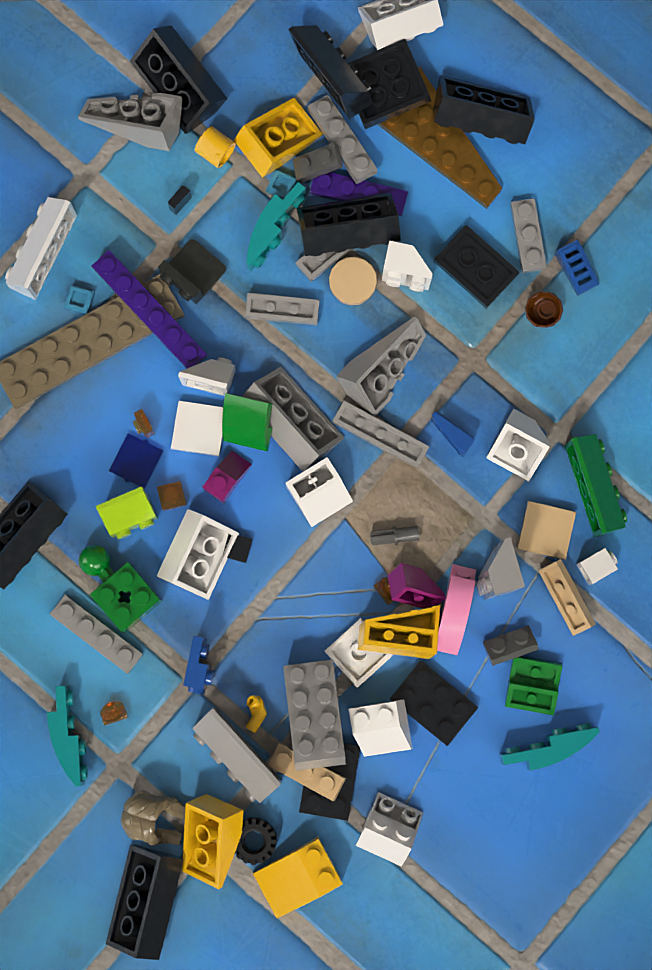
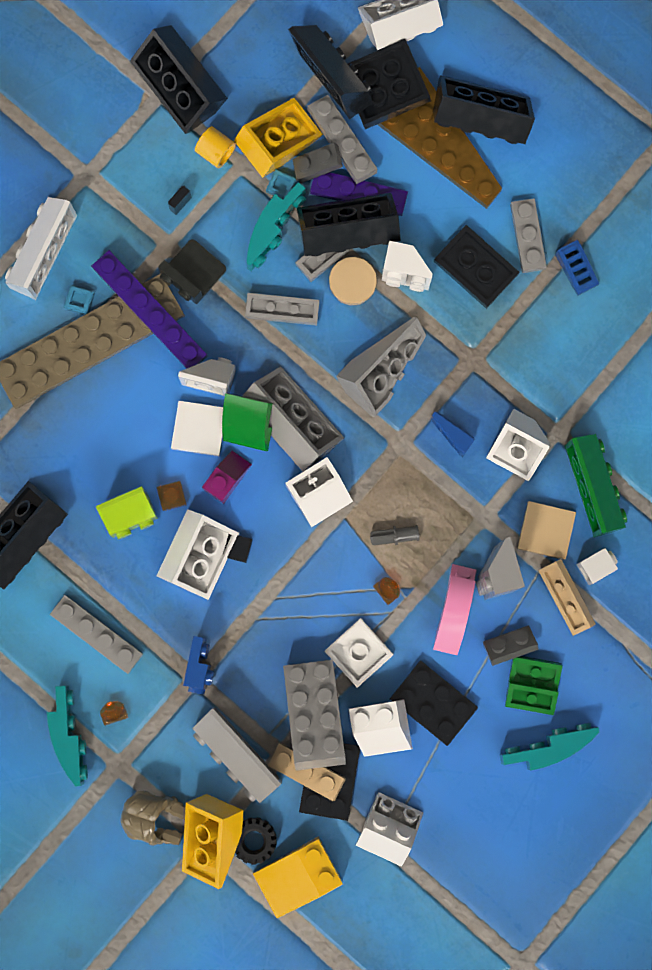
(95, 561): green brick -> none
(136, 461): clear blue piece -> none
(142, 424): clear orange plate -> none
(144, 902): black slope -> none
(146, 120): light grey wedge -> none
(257, 711): yellow arm -> none
(380, 434): light grey plate -> none
(402, 634): yellow wedge -> none
(414, 587): magenta slope -> none
(544, 309): reddish brown hair -> none

